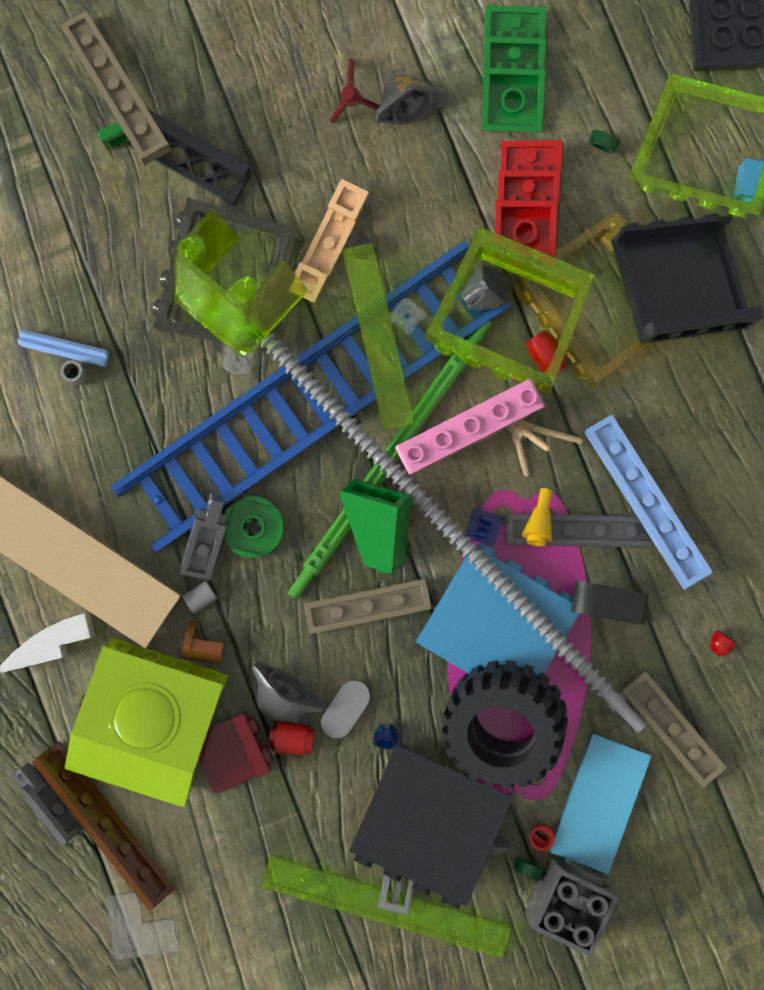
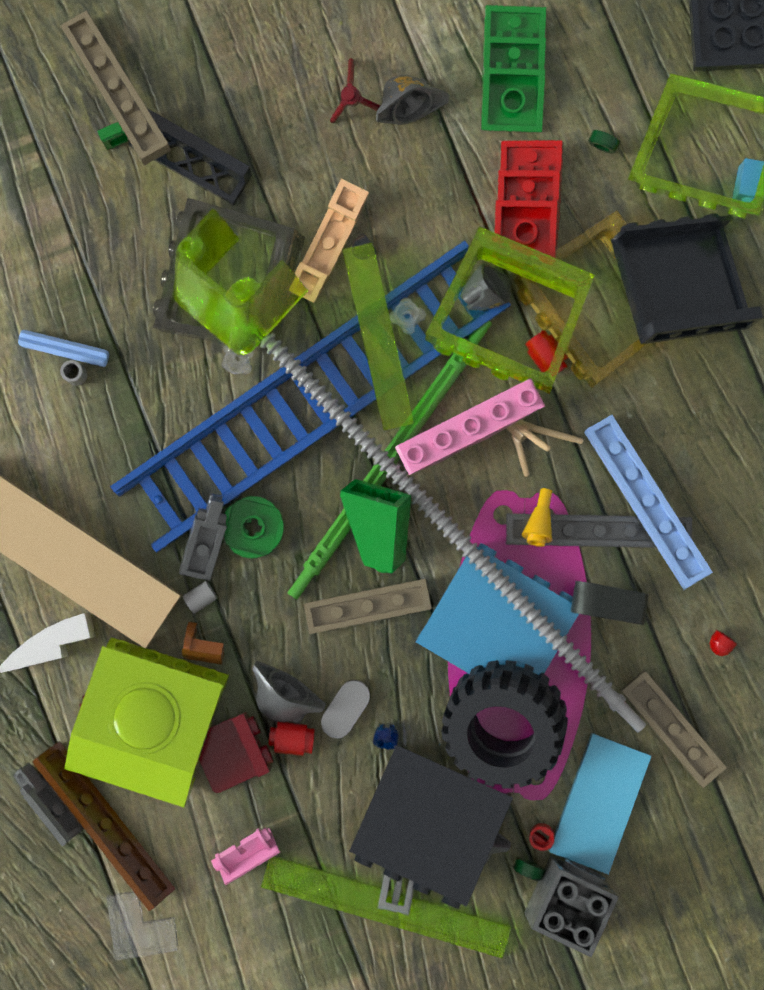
(250, 854): none -> bright pink hinge
(483, 527): clear blue tile -> none

